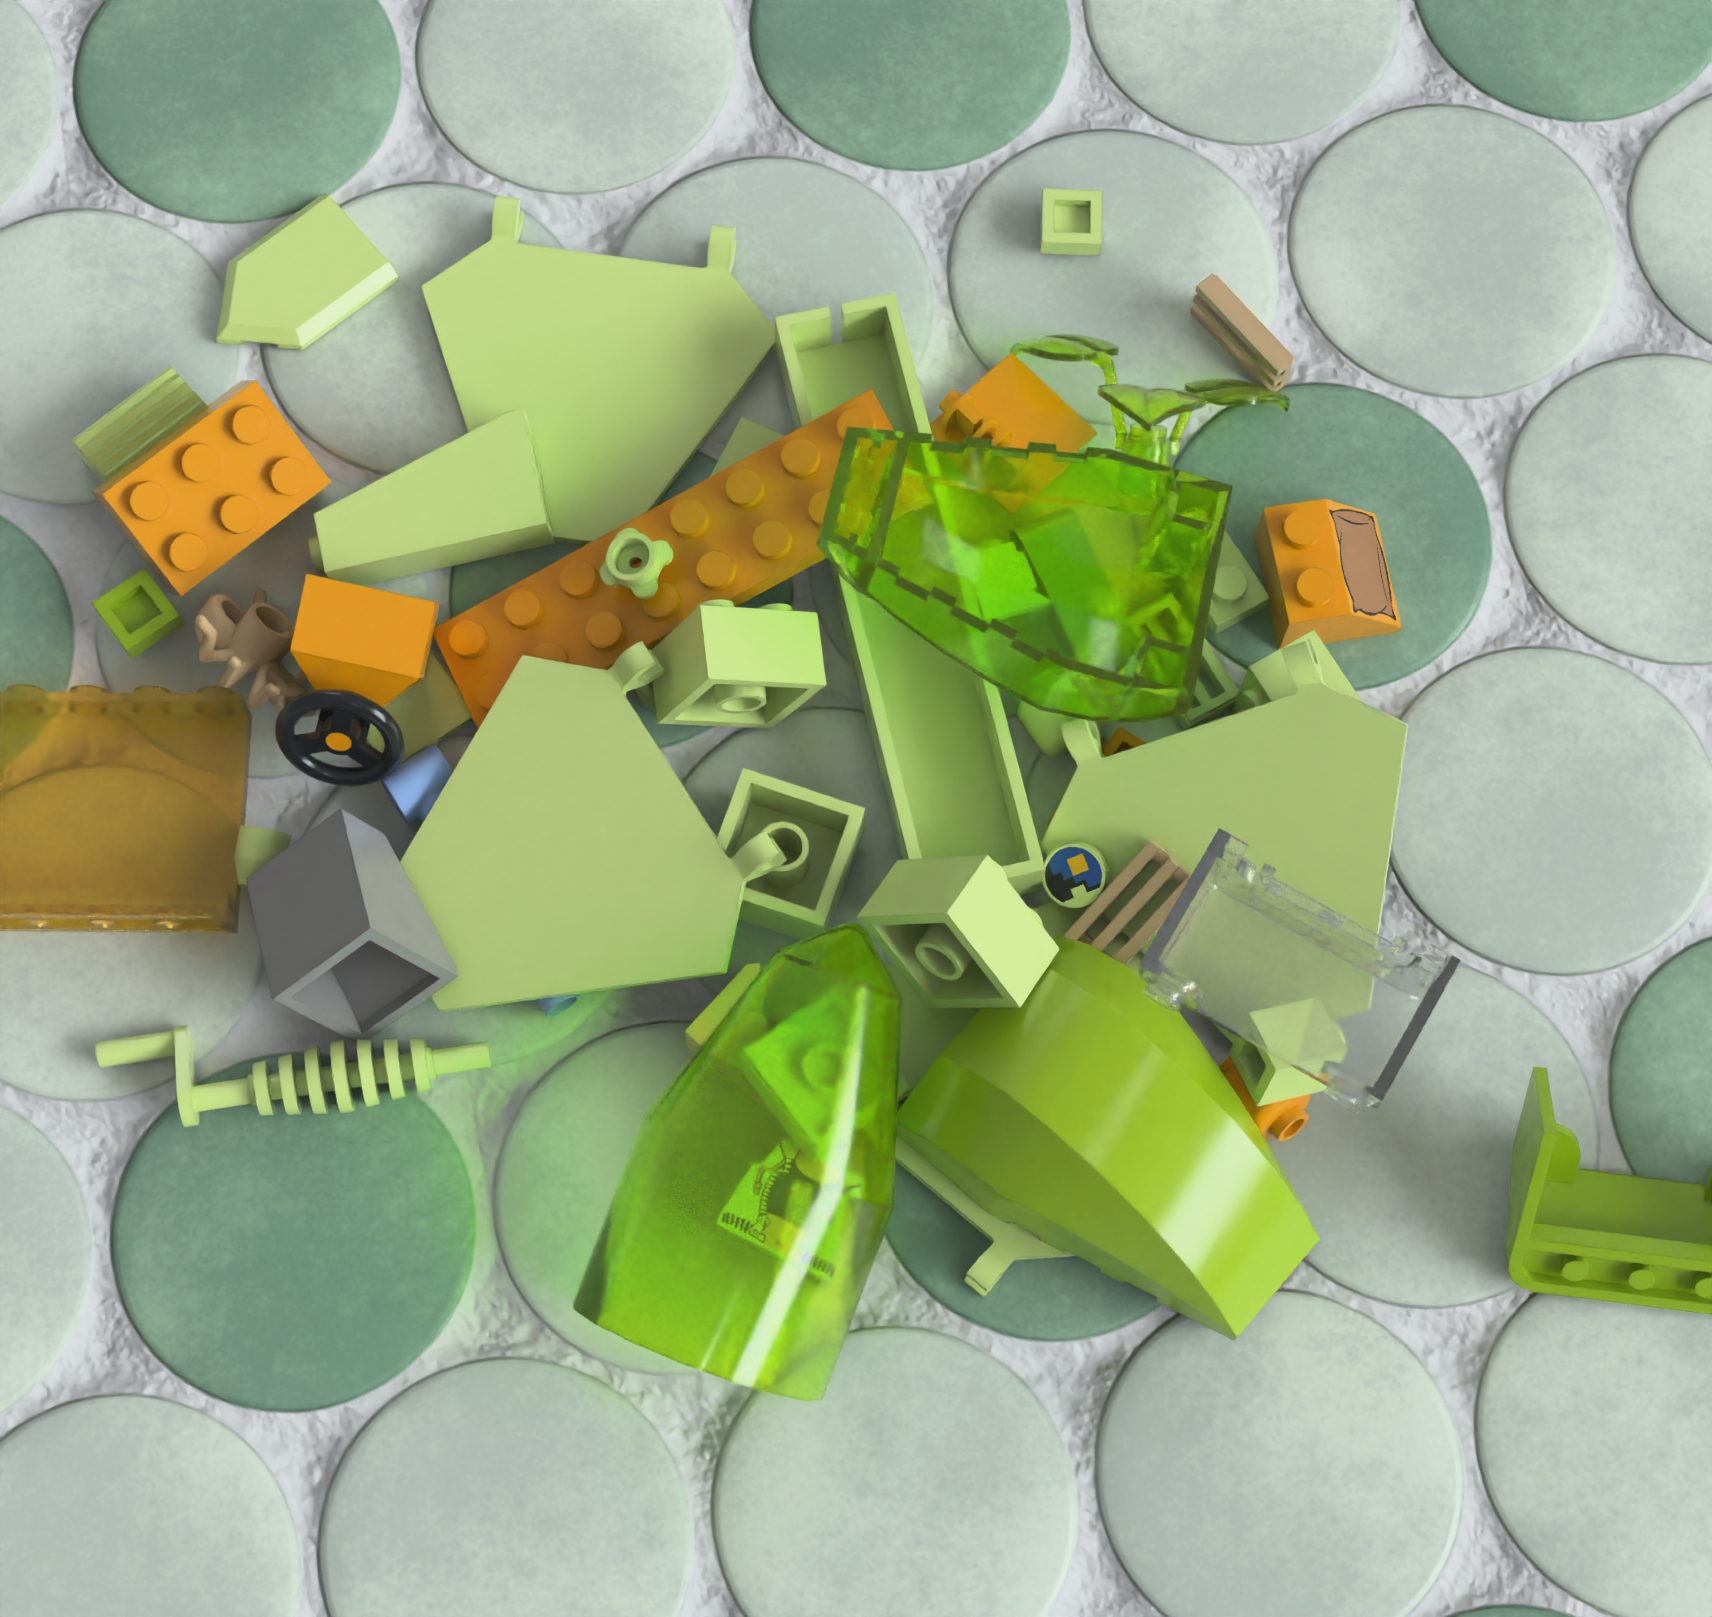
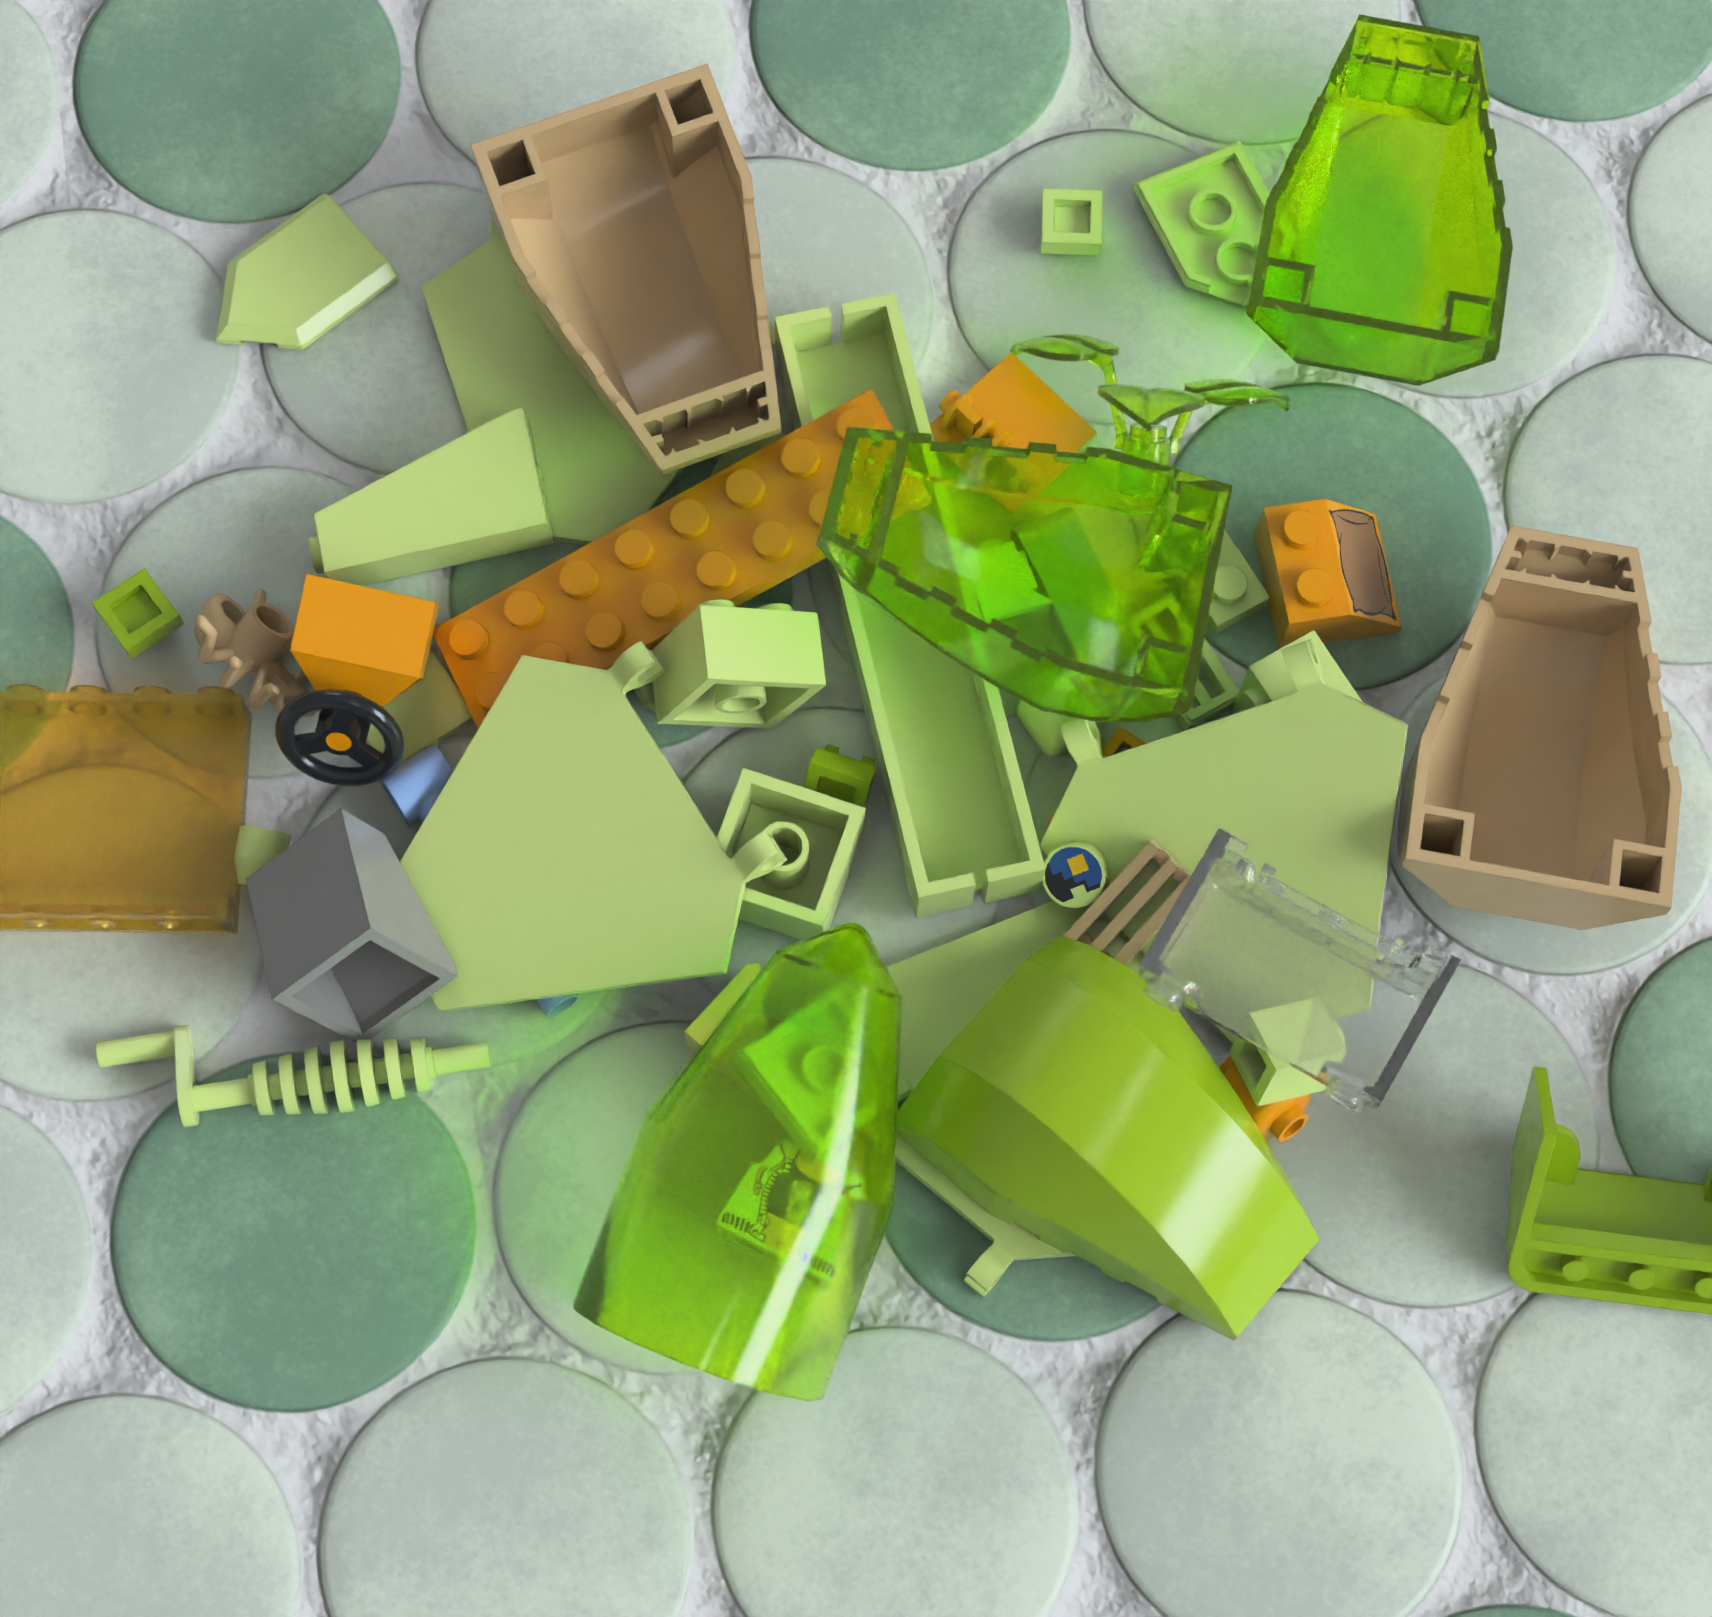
(137, 424): yellowish green brick -> none
(212, 487): light orange brick -> none
(623, 550): yellowish green plate -> none
(645, 261): none -> tan windscreen
(841, 775): none -> lime tile
(959, 932): yellowish green brick -> none
(1208, 218): none -> yellowish green tile
(1241, 334): tan tile -> none
(1389, 215): none -> clear neon green windscreen
(1549, 747): none -> tan windscreen

